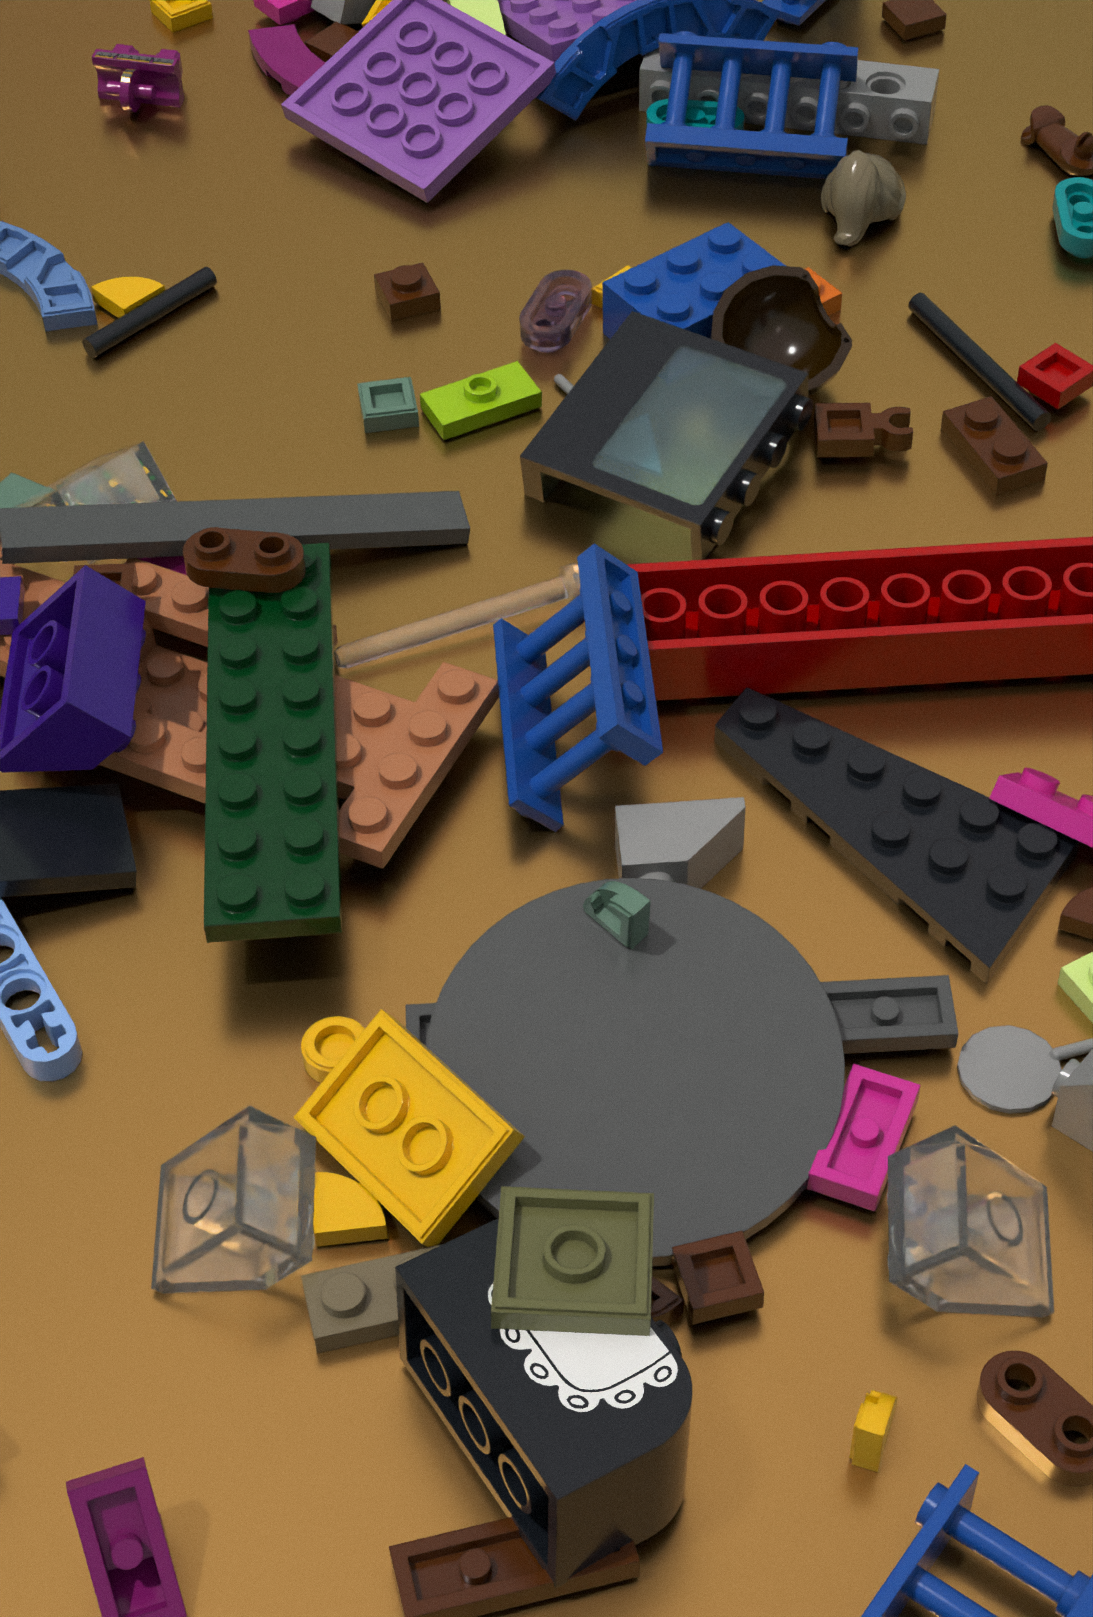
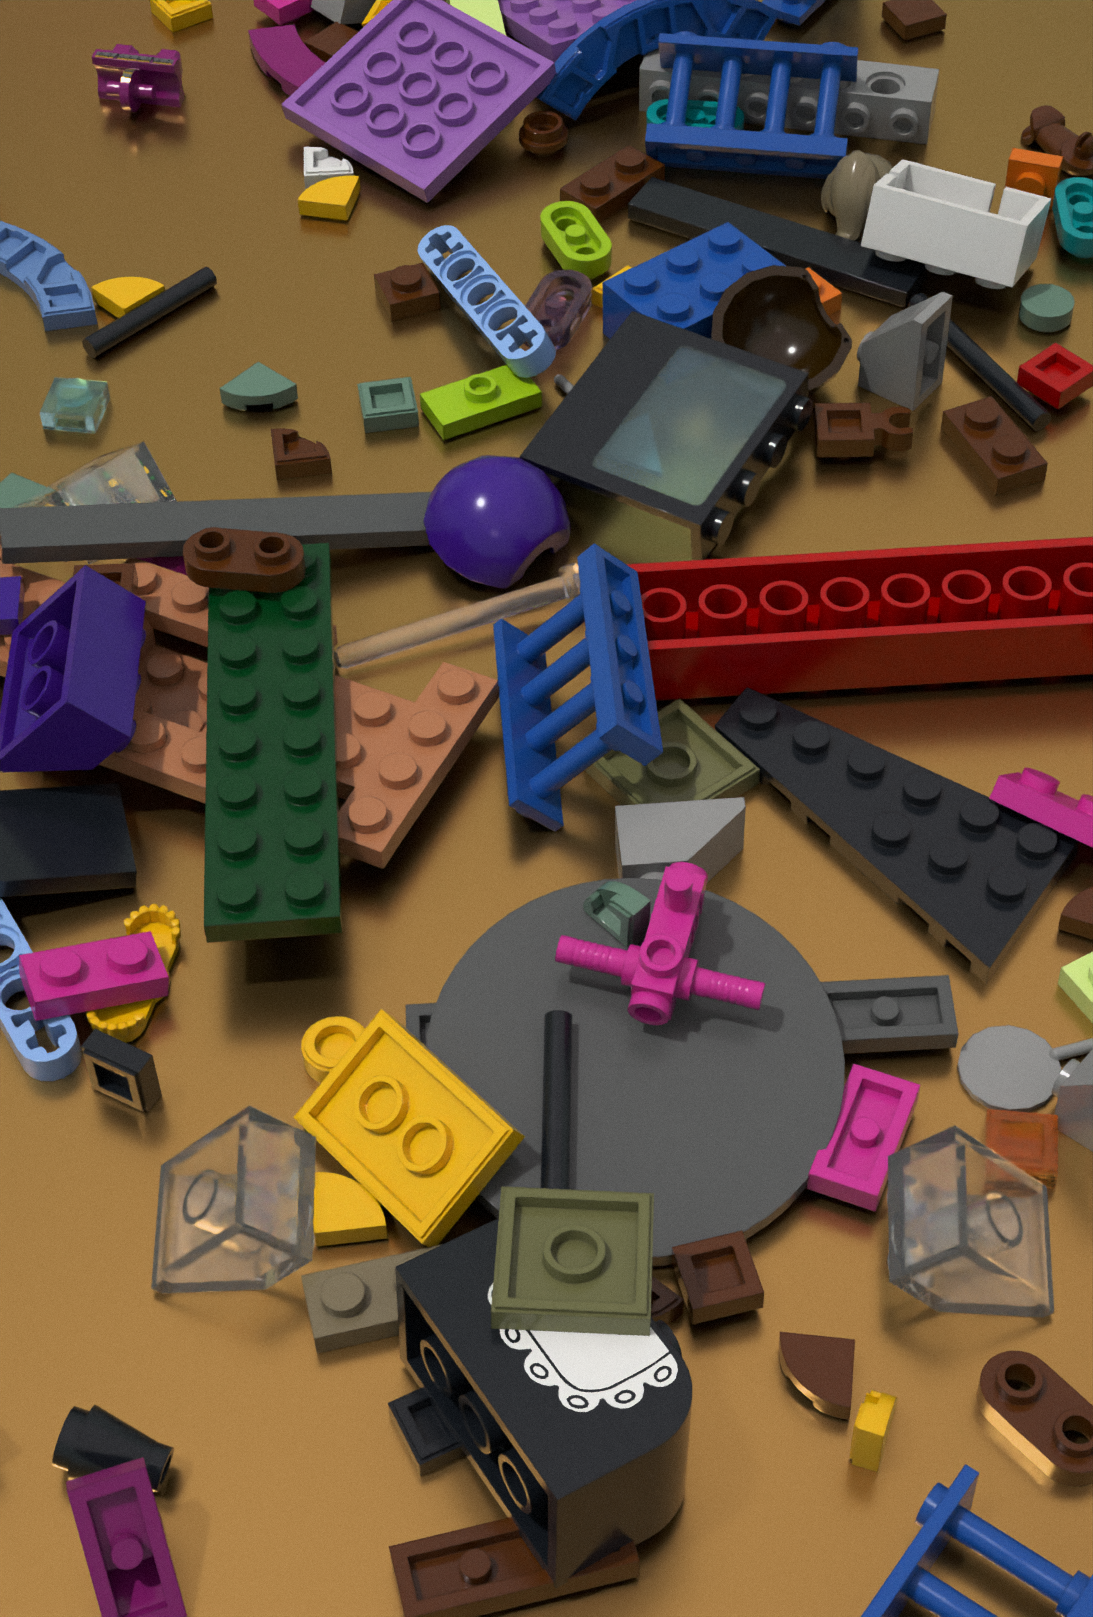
(75, 405): none -> clear light blue plate
(93, 975): none -> dark pink plate
(101, 1440): none -> black cone
(121, 1071): none -> black tile
(130, 1019): none -> yellow piece
(257, 387): none -> sand green tile
(298, 456): none -> reddish brown tile
(321, 166): none -> white tile
(330, 198): none -> yellow tile
(423, 1432): none -> black tile
(495, 519): none -> dark purple cylinder
(496, 310): none -> light blue beam
(543, 133): none -> reddish brown plate
(556, 1100): none -> black bar
(576, 238): none -> lime plate
(613, 182): none -> reddish brown plate
(661, 966): none -> dark pink piece
(693, 765): none -> olive tile
(794, 244): none -> black tile
(820, 1370): none -> reddish brown tile
(907, 352): none -> light grey slope
(949, 224): none -> white piece
(1025, 1141): none -> clear orange tile
(1034, 172): none -> orange plate
(1046, 307): none -> sand green tile

